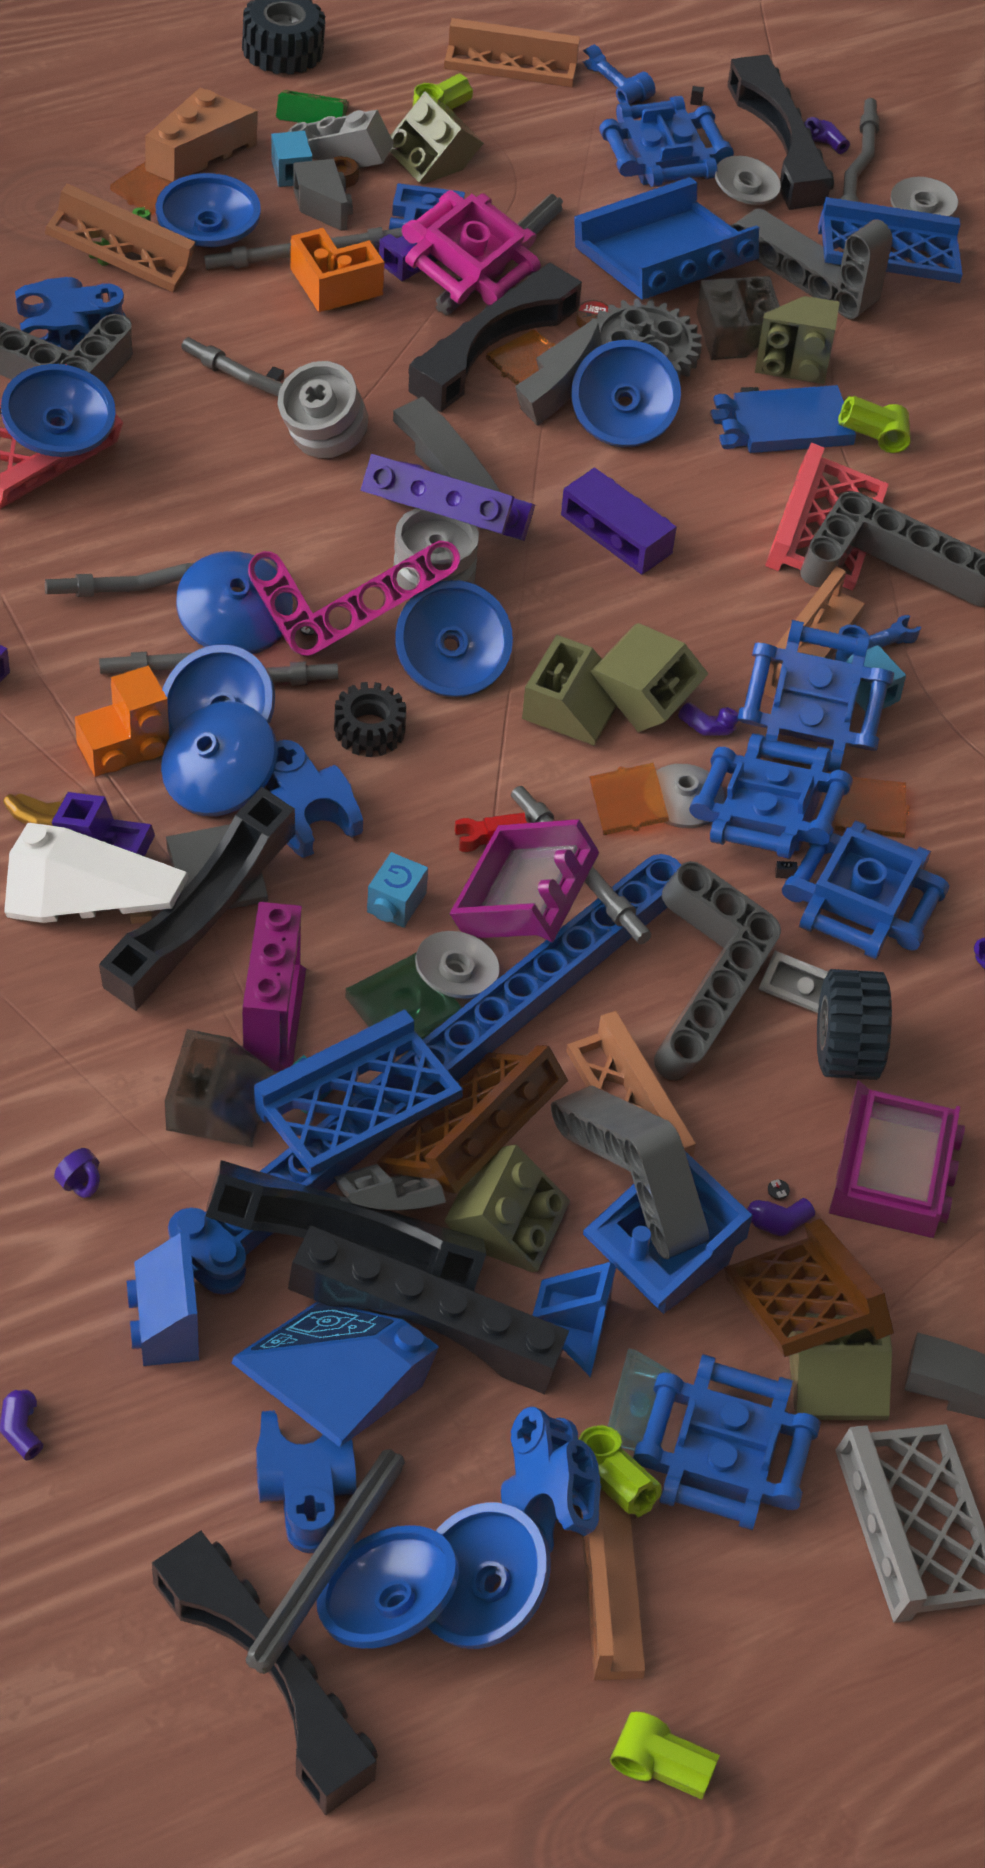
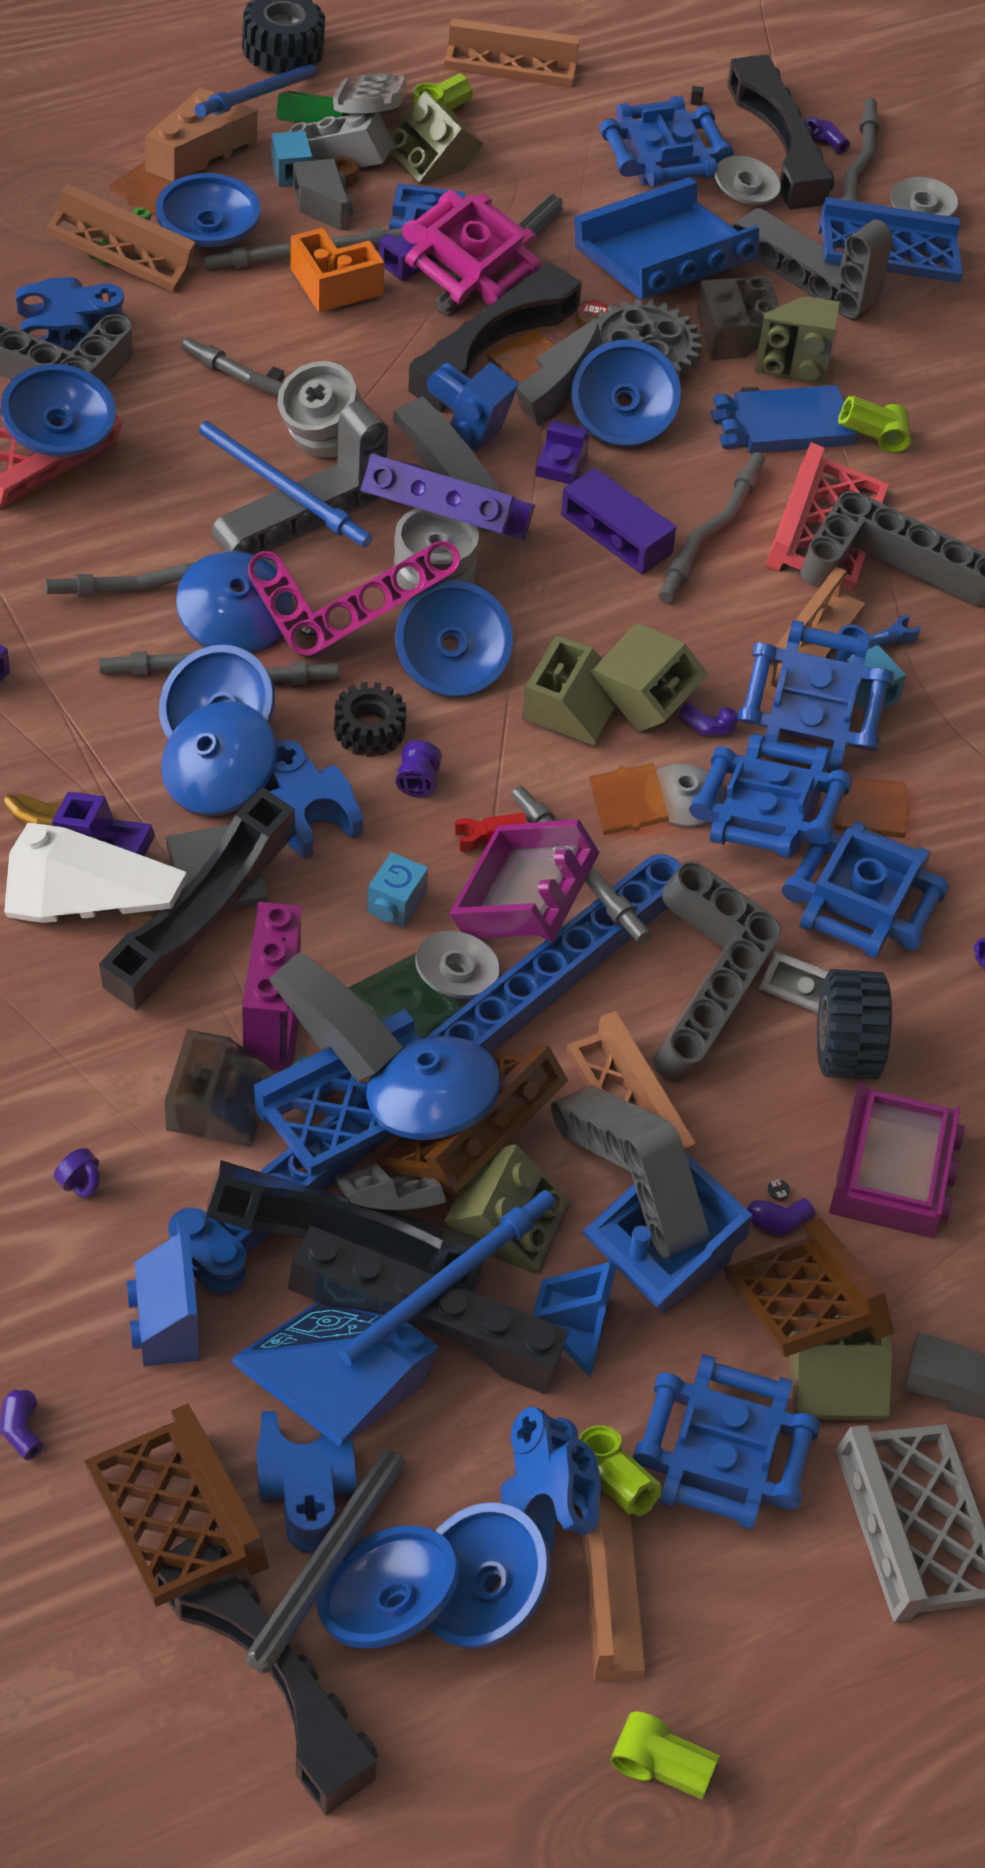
(130, 728): orange brick -> none
(217, 1498): none -> reddish brown fence
(223, 102): none -> blue bar
(281, 519): none -> dark grey beam
(335, 1016): none -> dark grey slope
(336, 519): none -> blue bar
(370, 93): none -> light grey tile
(419, 768): none -> dark purple wheel
(434, 1088): none -> blue dish
(477, 402): none -> blue brick
(513, 1226): none -> blue bar
(563, 452): none -> dark purple brick
(628, 89): blue brick -> none
(634, 1397): clear light blue slope -> none
(680, 568): none -> dark grey bar
(785, 869): black piece -> none

